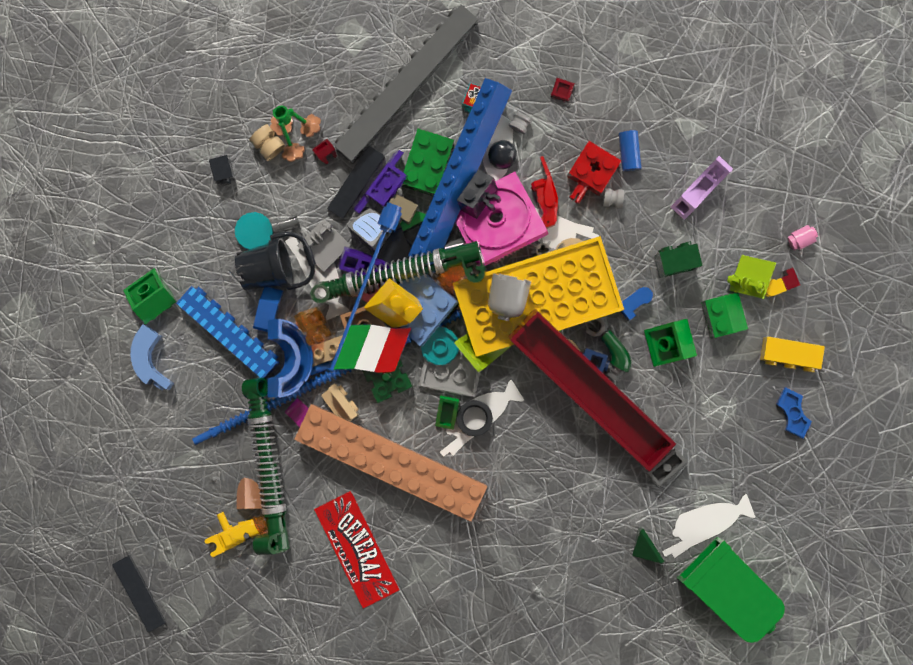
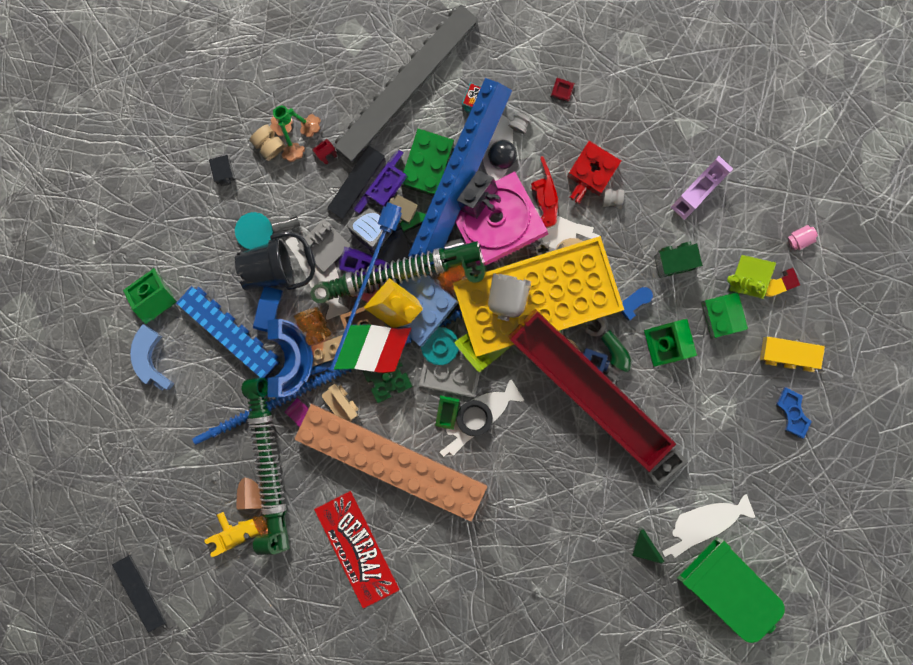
(629, 150): blue brick -> none

